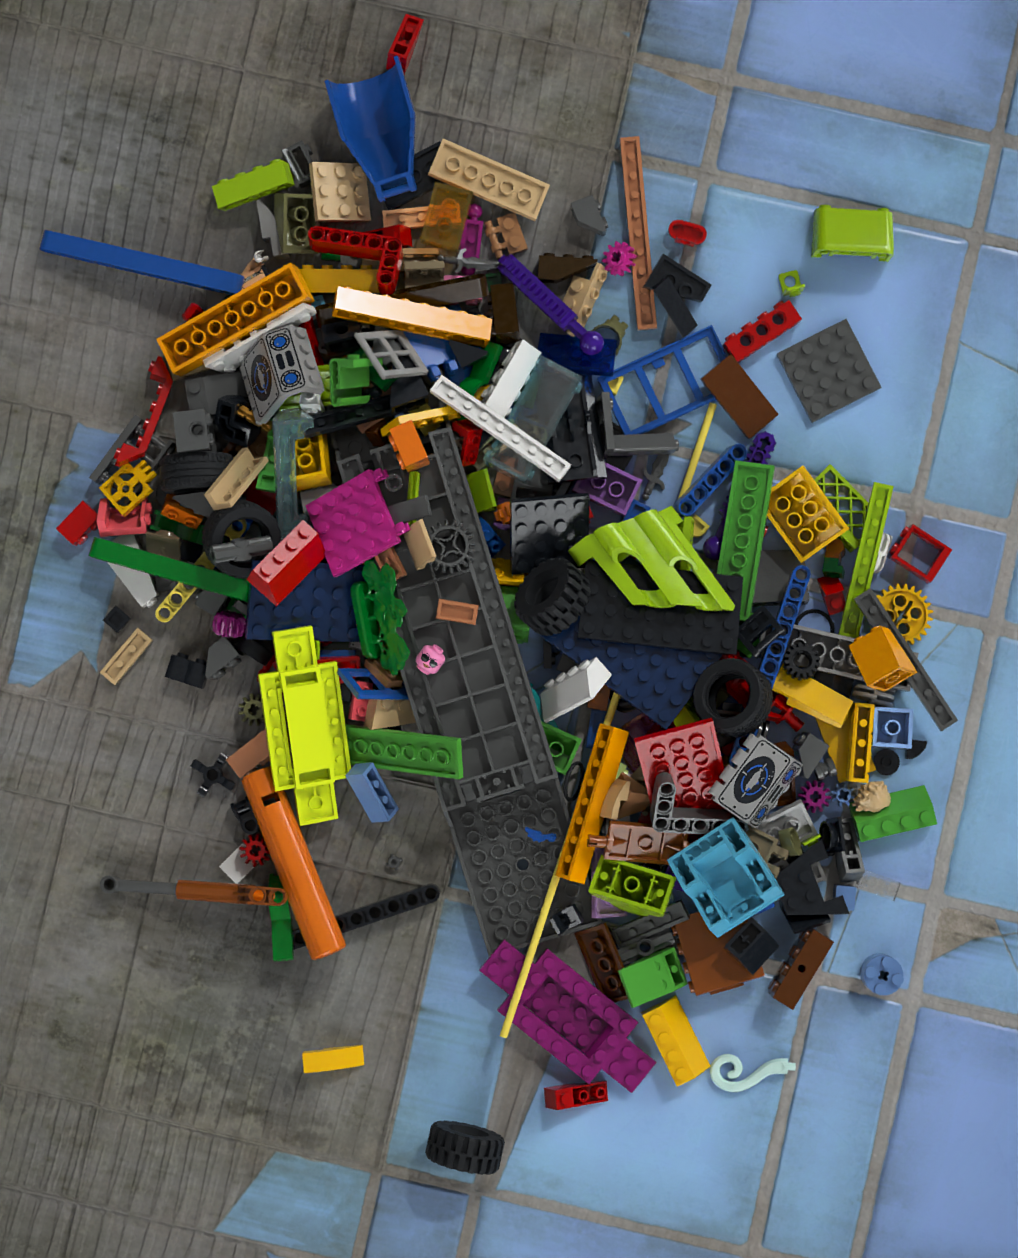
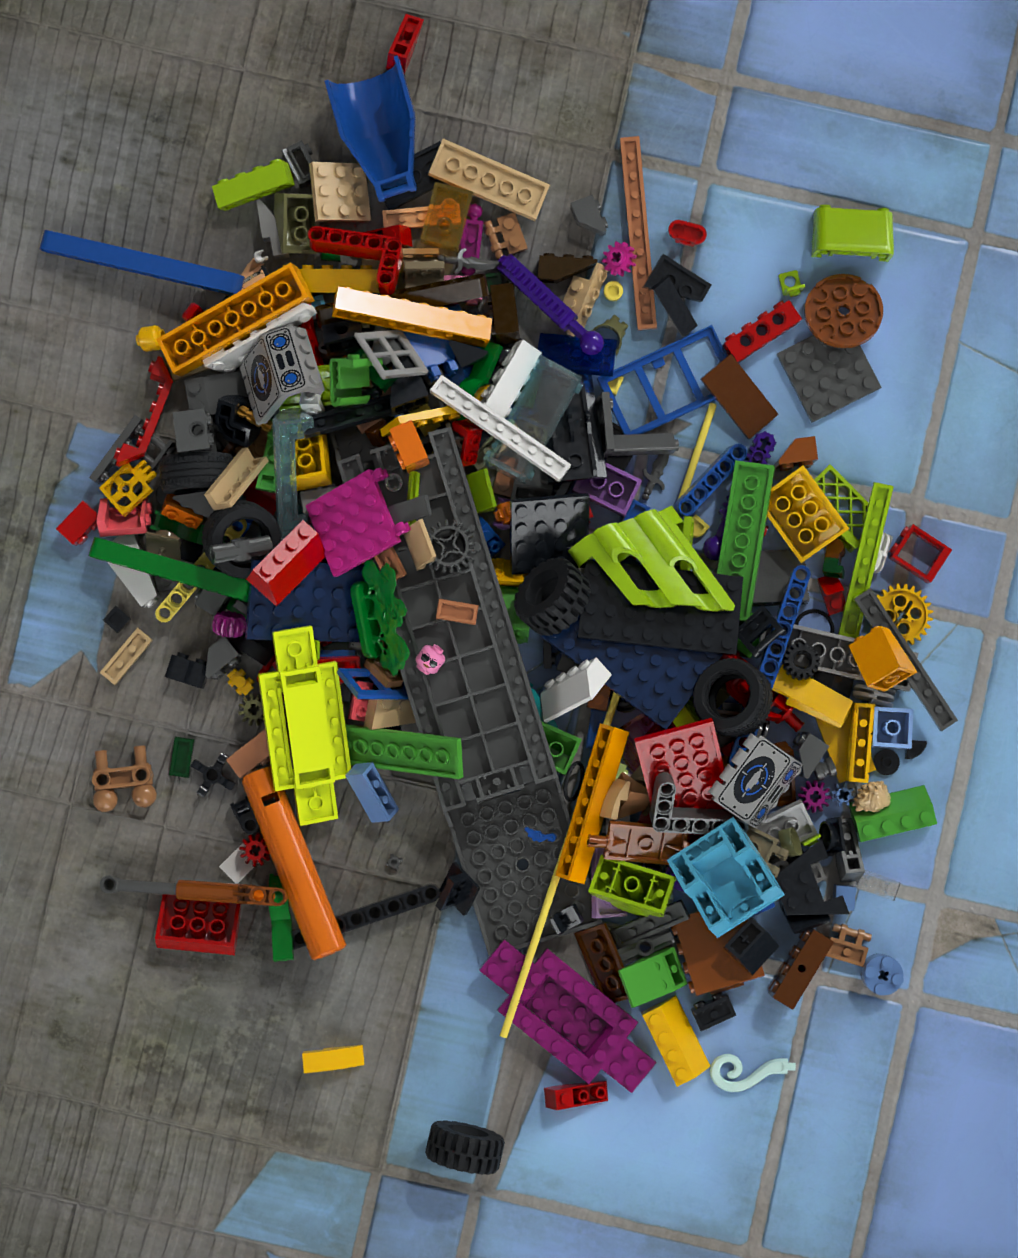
(124, 777): none -> medium nougat piece
(147, 338): none -> yellow head
(181, 757): none -> dark green tile
(198, 925): none -> red slope
(237, 678): none -> yellow piece
(457, 890): none -> black bracket
(613, 291): none -> light yellow tile
(713, 1011): none -> black bracket
(799, 452): none -> dark orange slope
(833, 327): none -> dark orange plate
(848, 951): none -> medium nougat plate

